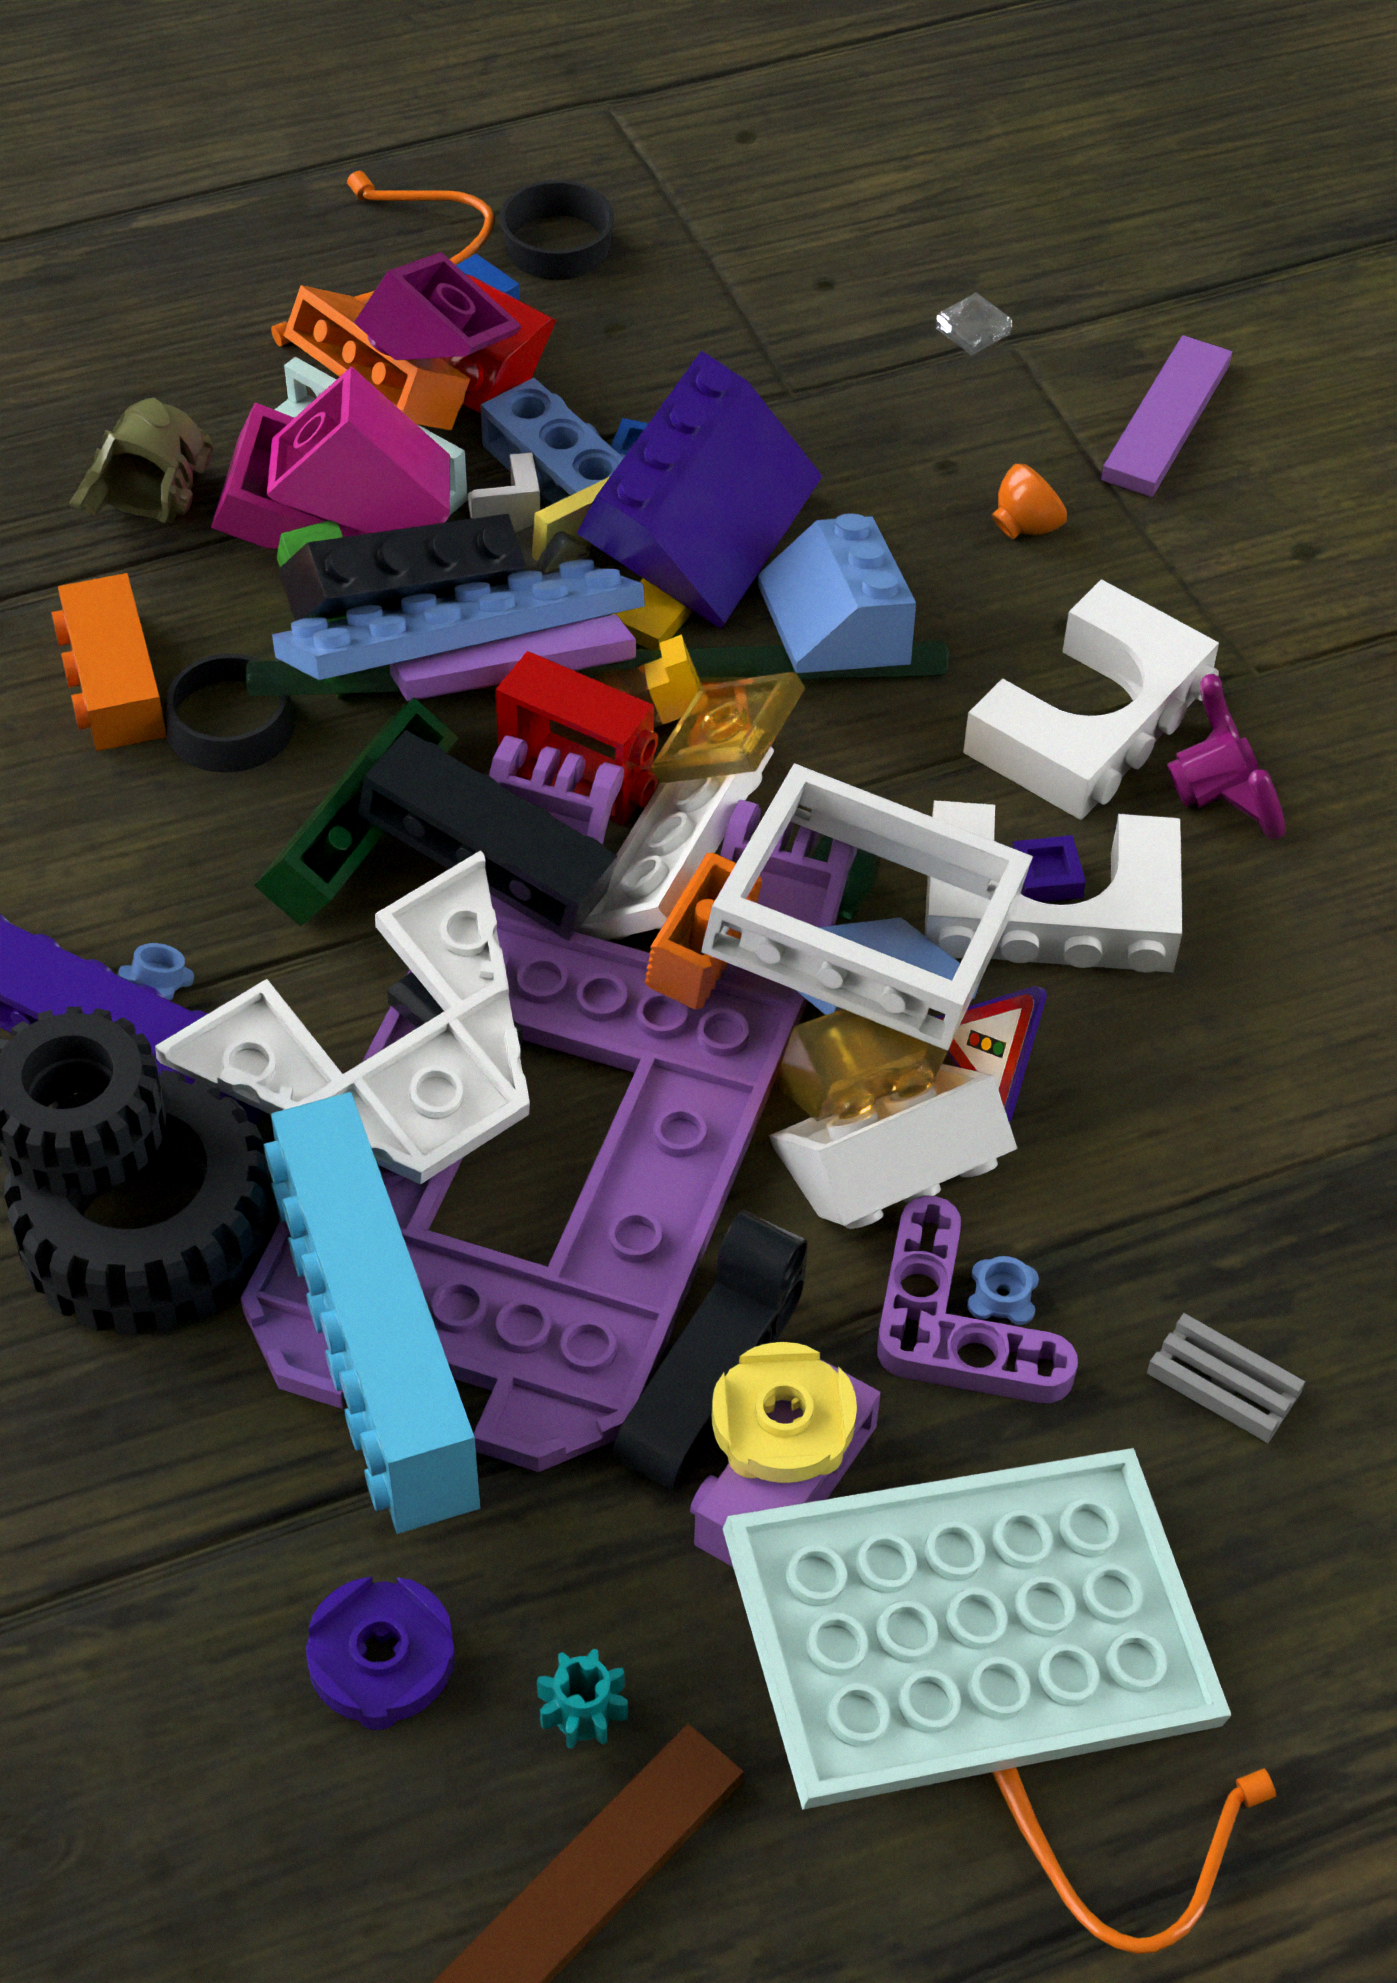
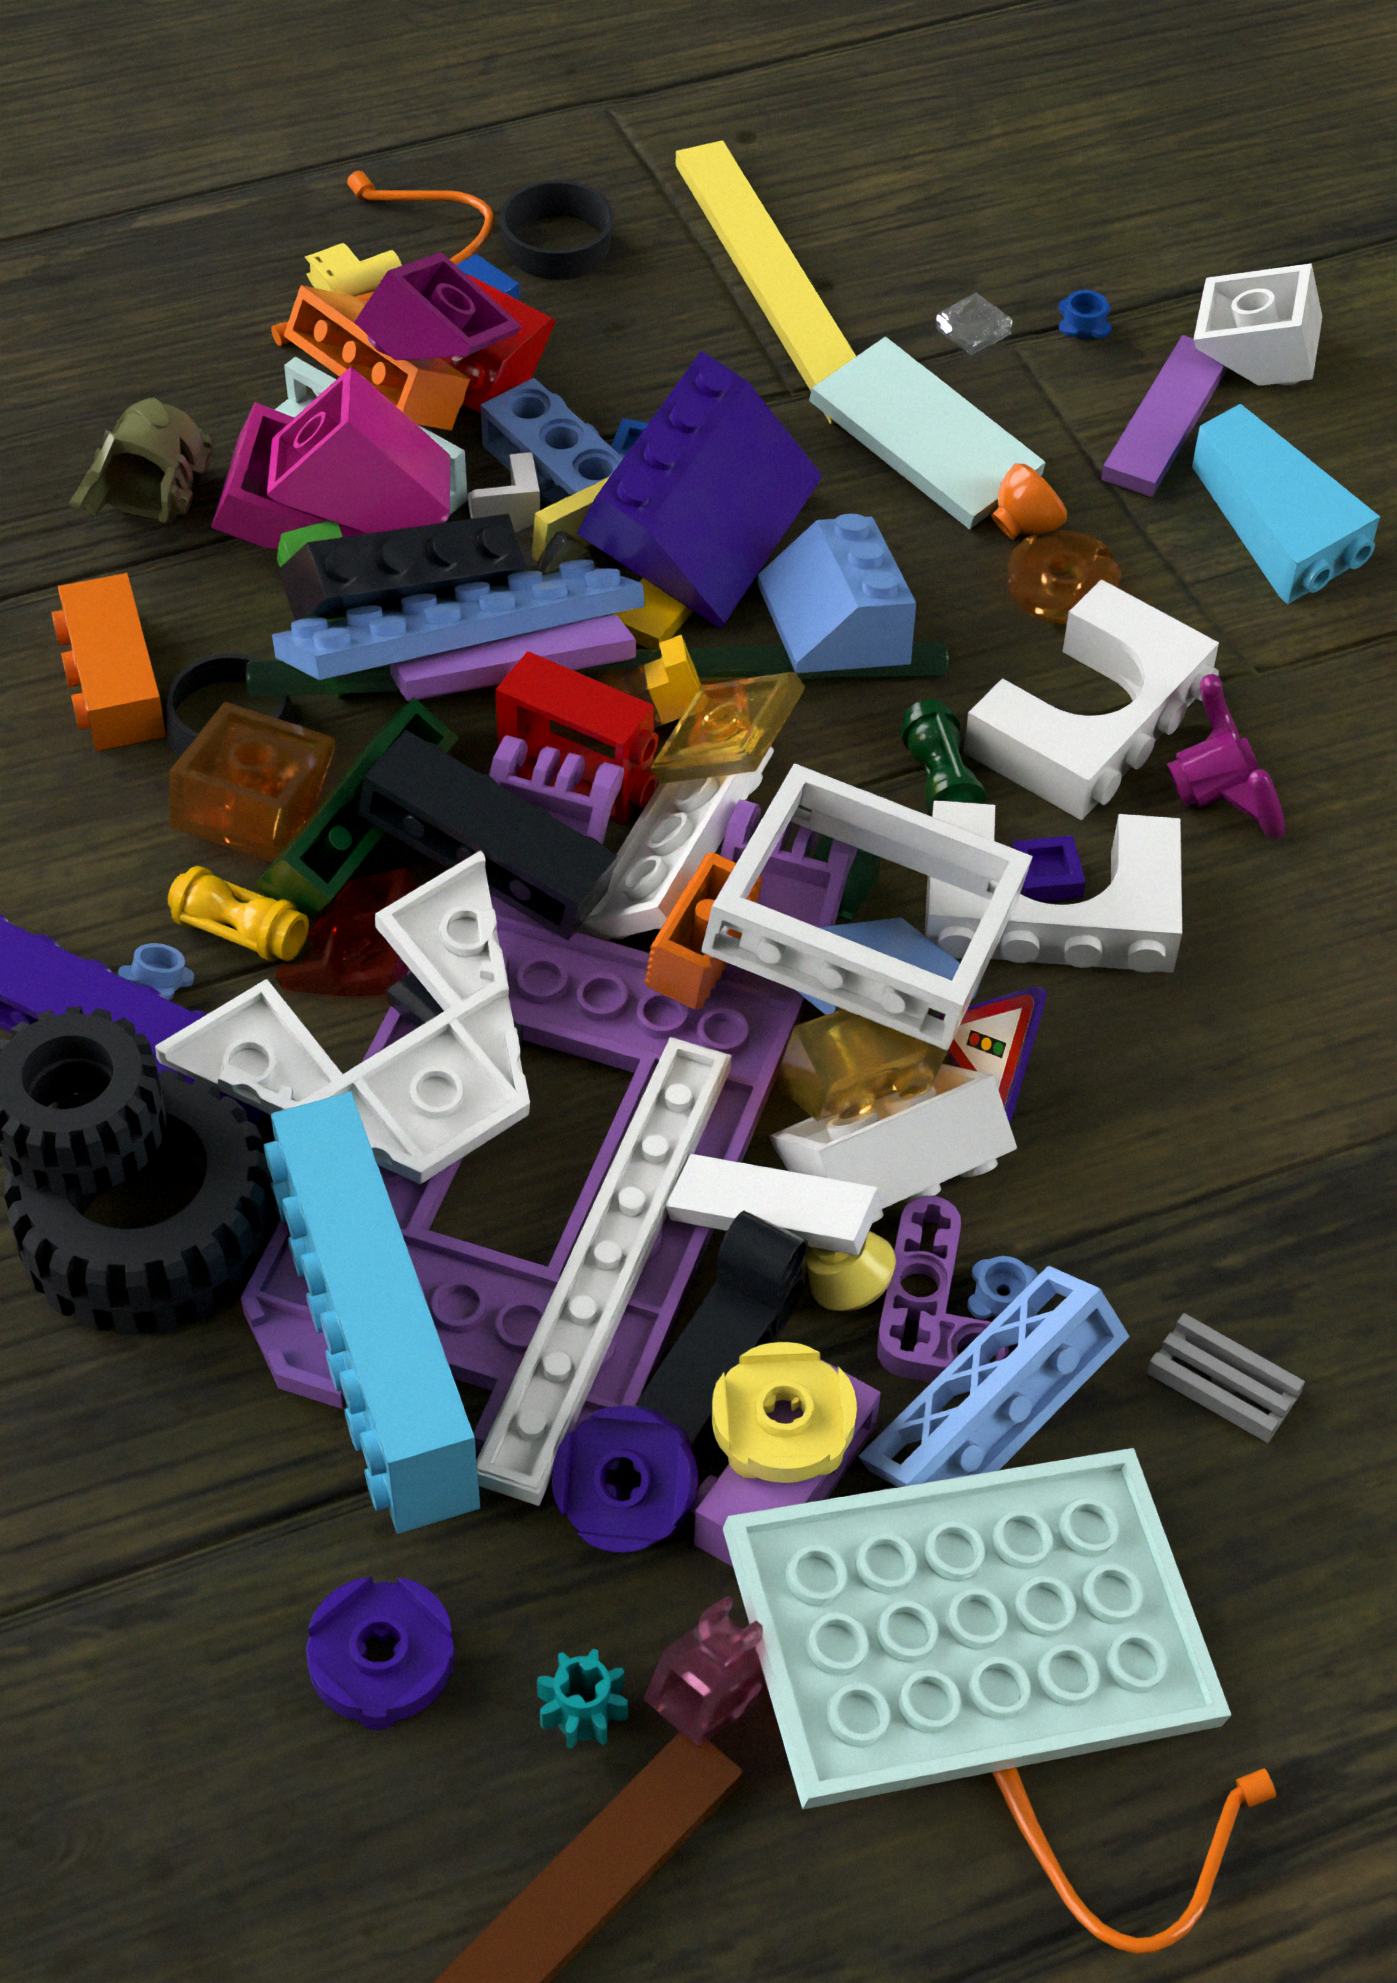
(248, 781): none -> clear orange slope
(261, 924): none -> yellow piece
(341, 271): none -> light yellow piece
(348, 948): none -> clear red slope
(595, 1506): none -> dark purple plate
(601, 1273): none -> white tile
(708, 1675): none -> clear pink brick
(765, 262): none -> light yellow tile
(819, 1209): none -> white tile
(848, 1280): none -> light yellow cone
(923, 430): none -> light aqua tile
(934, 740): none -> dark green piece
(1007, 1396): none -> light blue fence
(1067, 551): none -> clear orange tile
(1085, 315): none -> blue plate
(1262, 323): none -> white slope
(1282, 504): none -> medium azure slope

